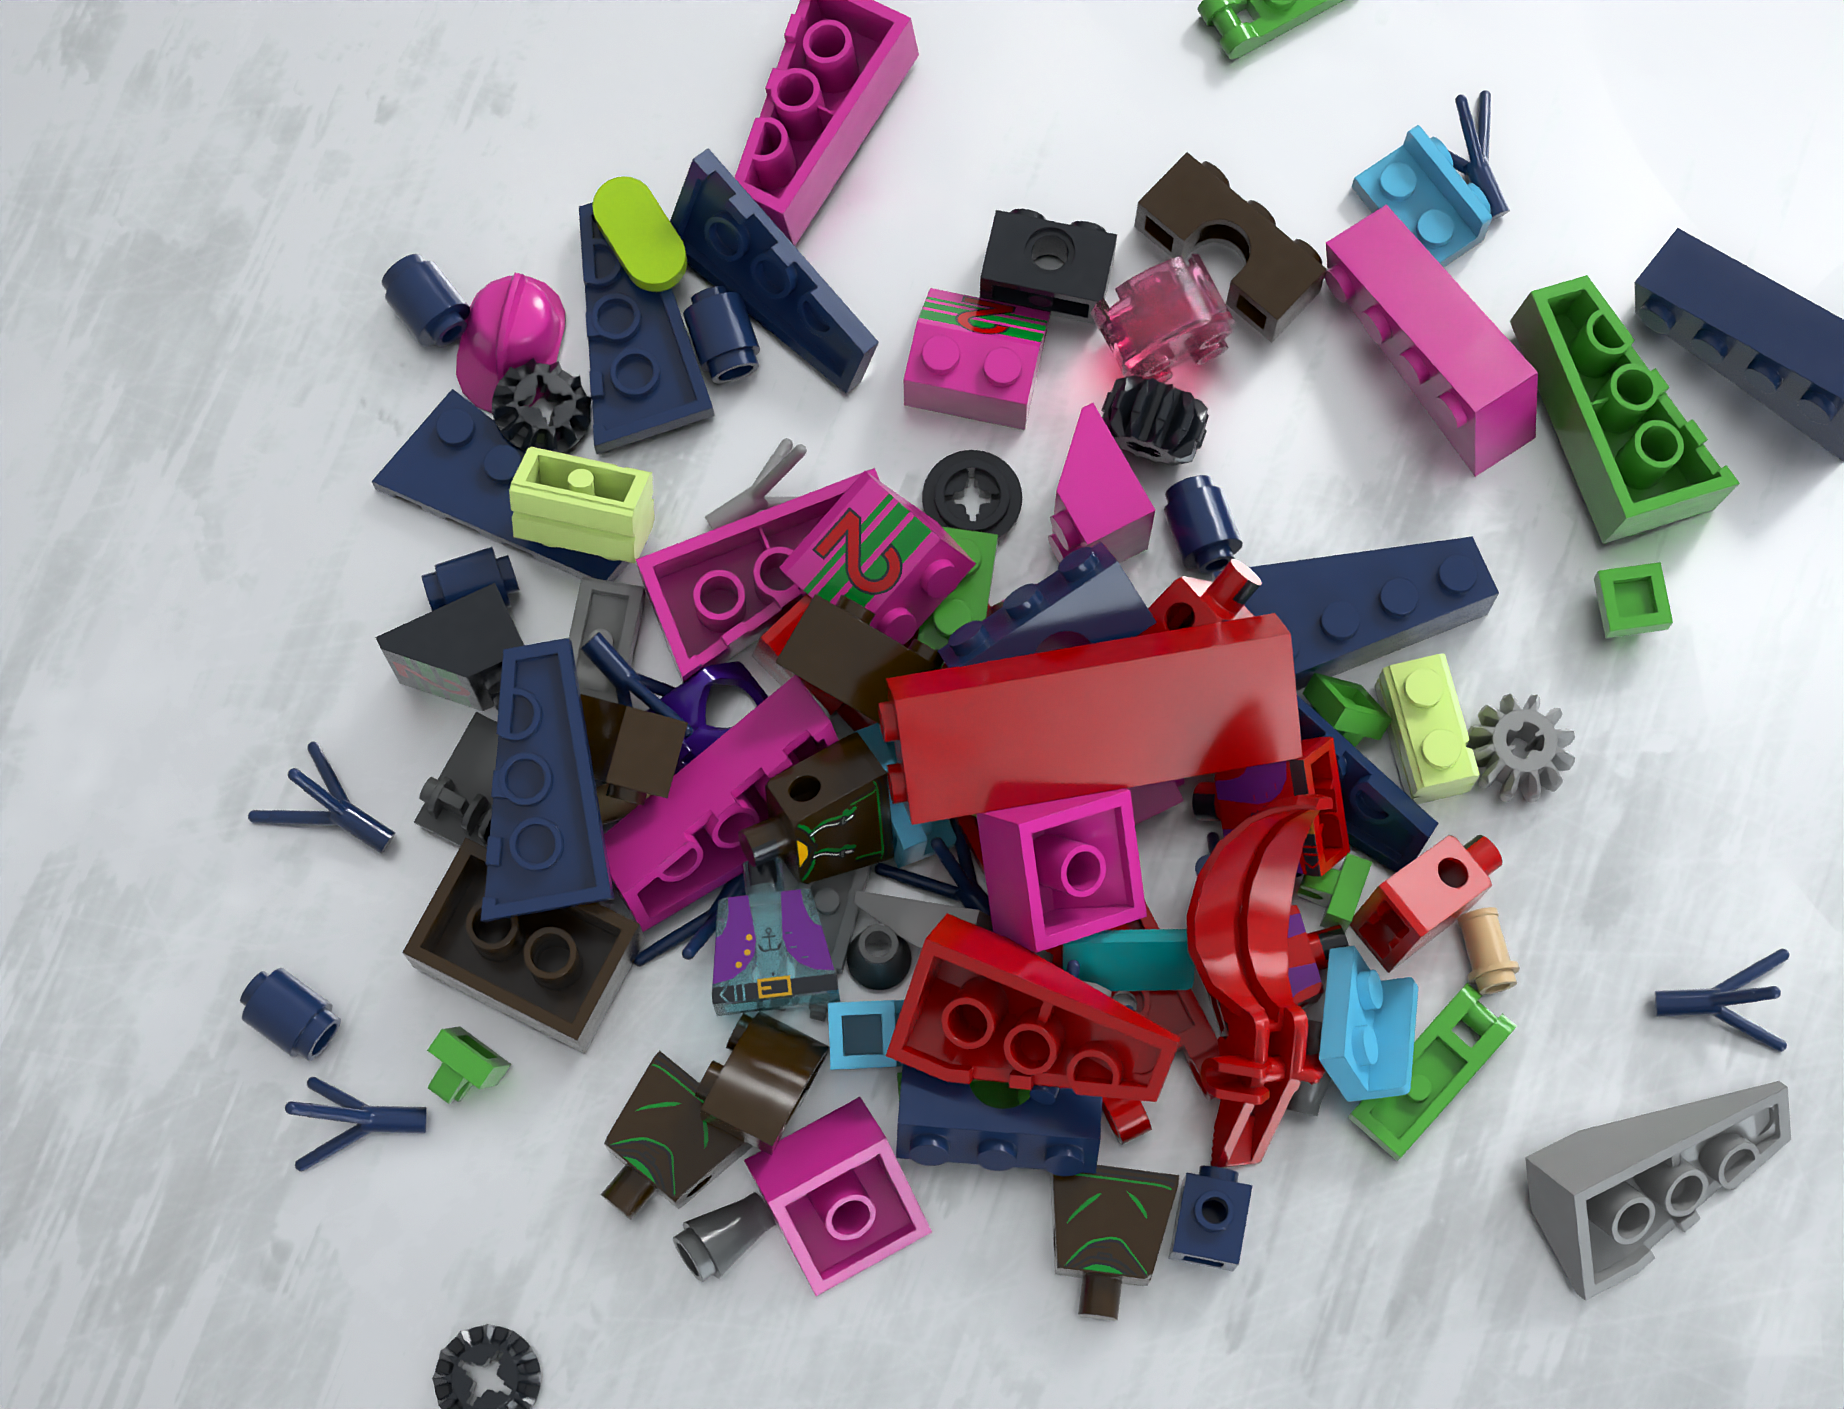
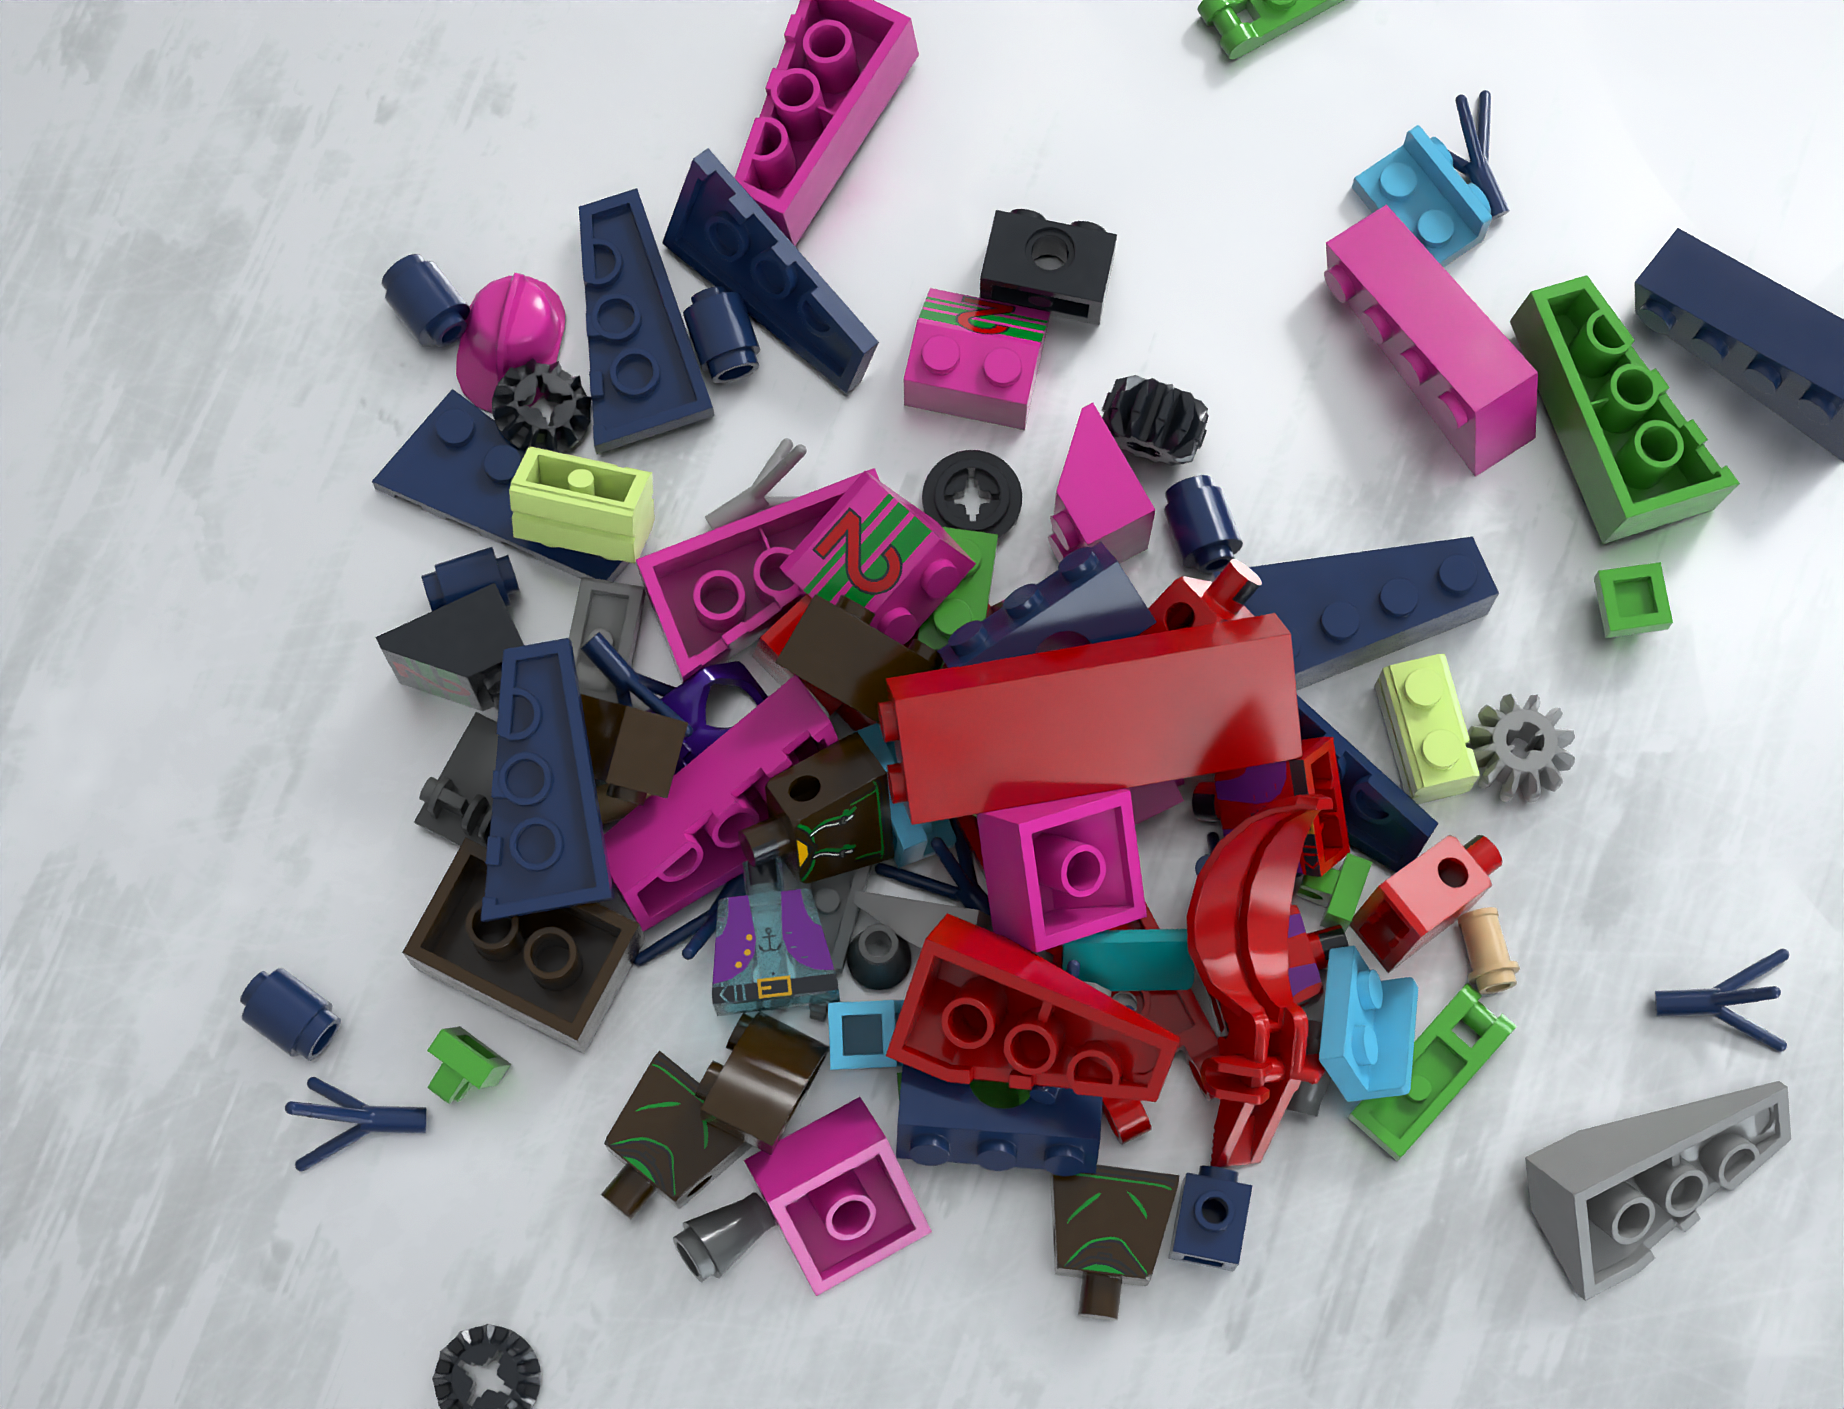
(340, 809): dark blue plant -> none
(639, 234): lime tile -> none
(1165, 319): clear pink brick -> none
(1198, 208): dark brown arch -> none
(1347, 708): bright green tile -> none

